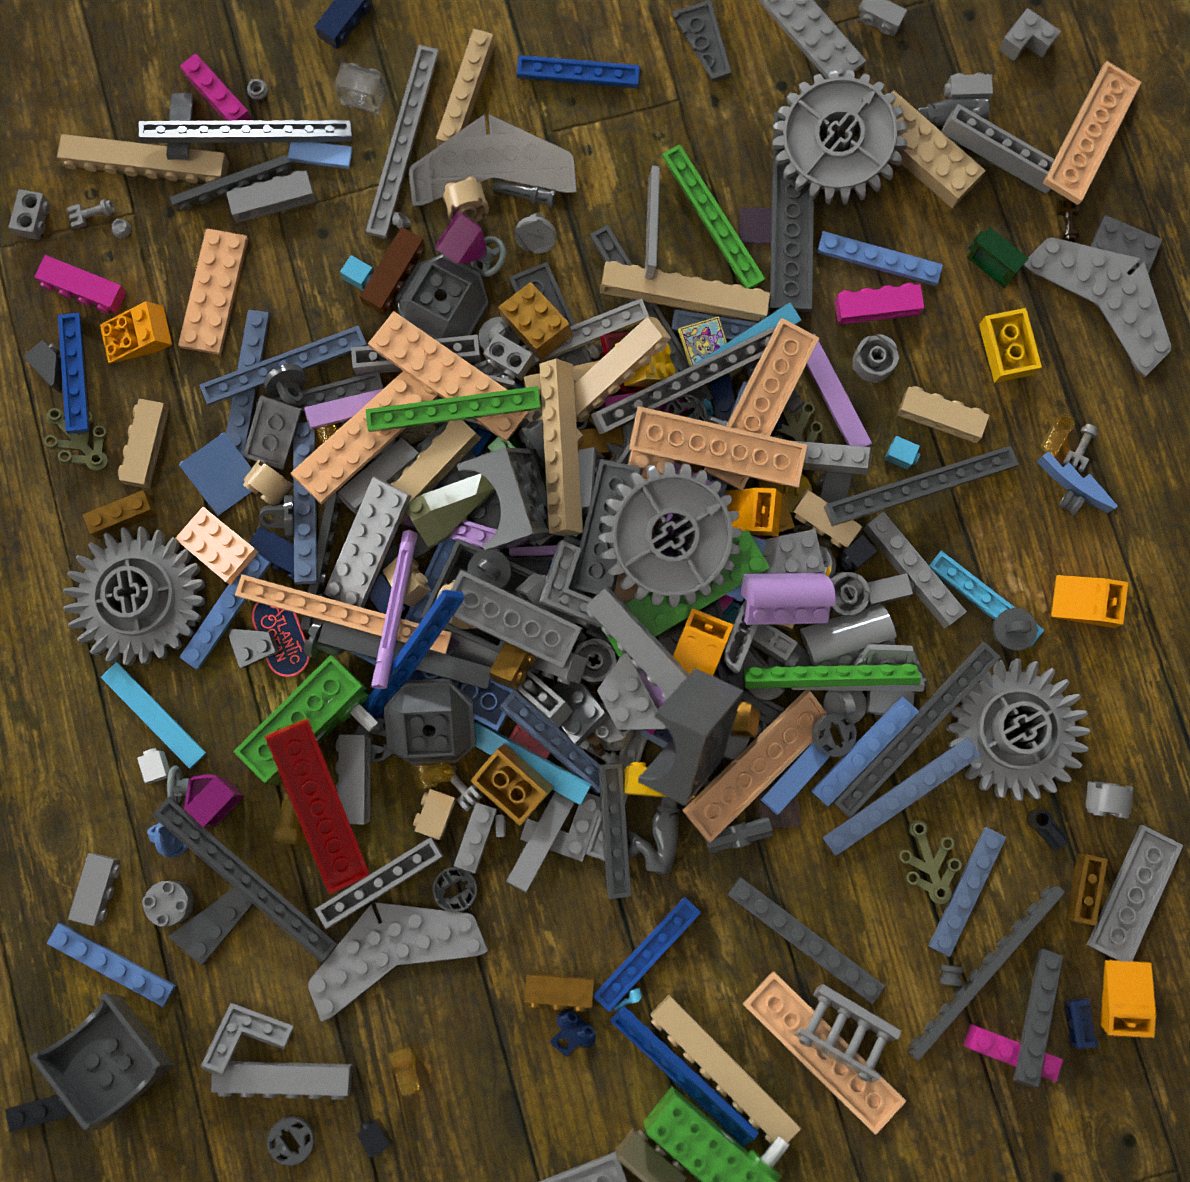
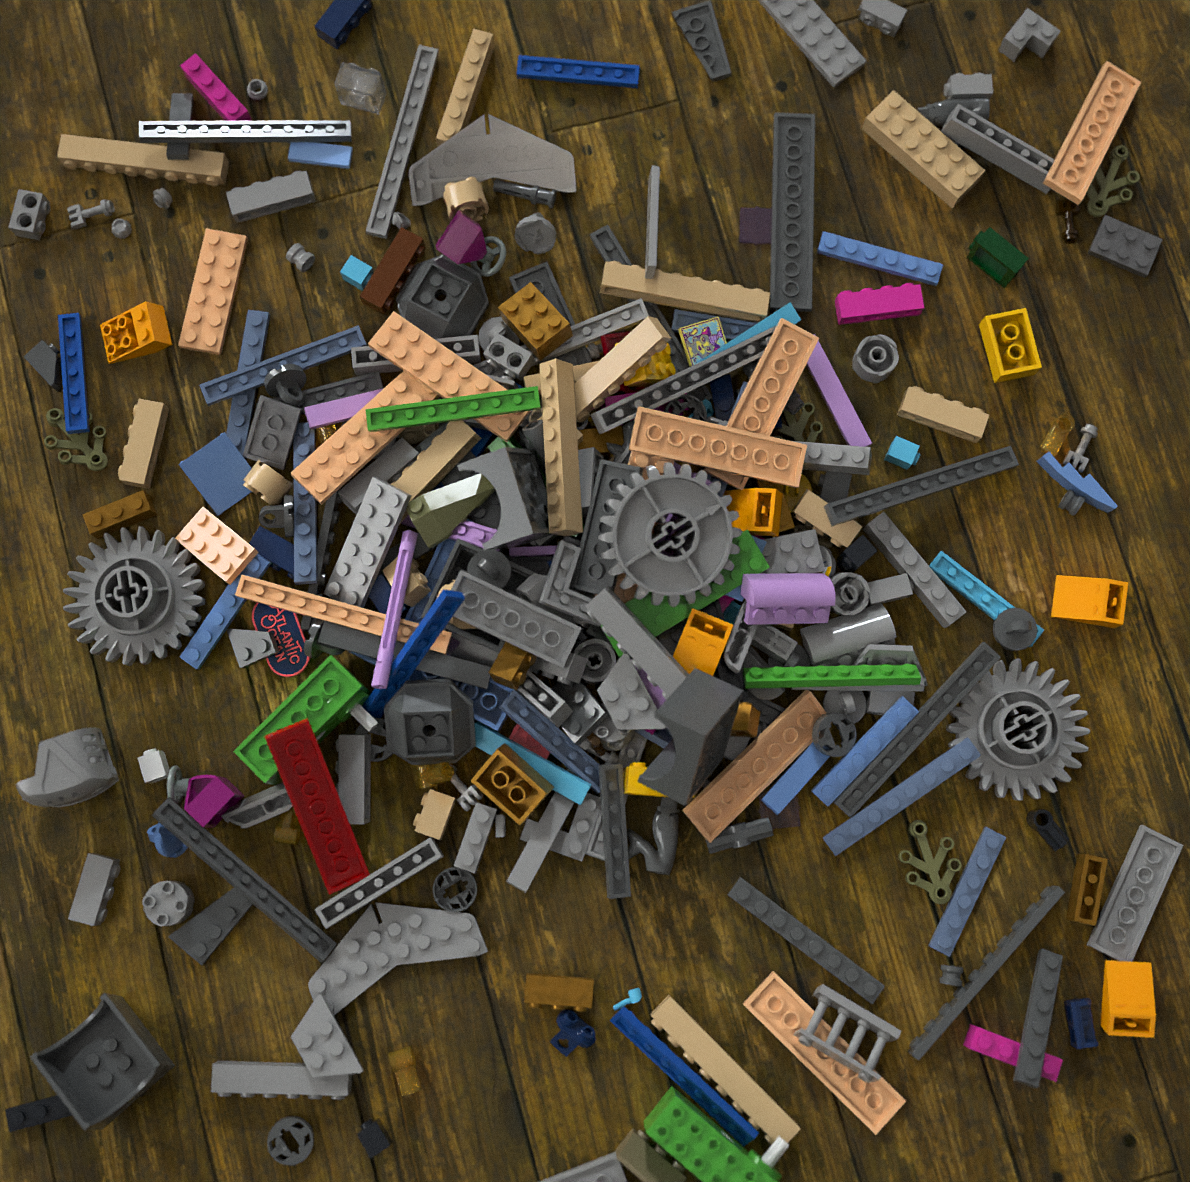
(69, 770): none -> light grey piece
(80, 284): dark pink brick -> none
(111, 964): medium blue plate -> none
(153, 715): medium azure tile -> none
(162, 198): none -> light grey plate
(218, 188): dark grey plate -> none
(245, 1022): light grey plate -> none
(259, 807): none -> light grey brick
(300, 257): none -> light grey wheel
(324, 1043): none -> light grey wing
(646, 954): blue plate -> none
(713, 217): bright green plate -> none
(836, 109): light grey gear -> none
(1107, 184): none -> olive plant
(1110, 798): light grey brick -> none
(1123, 298): light grey wing -> none

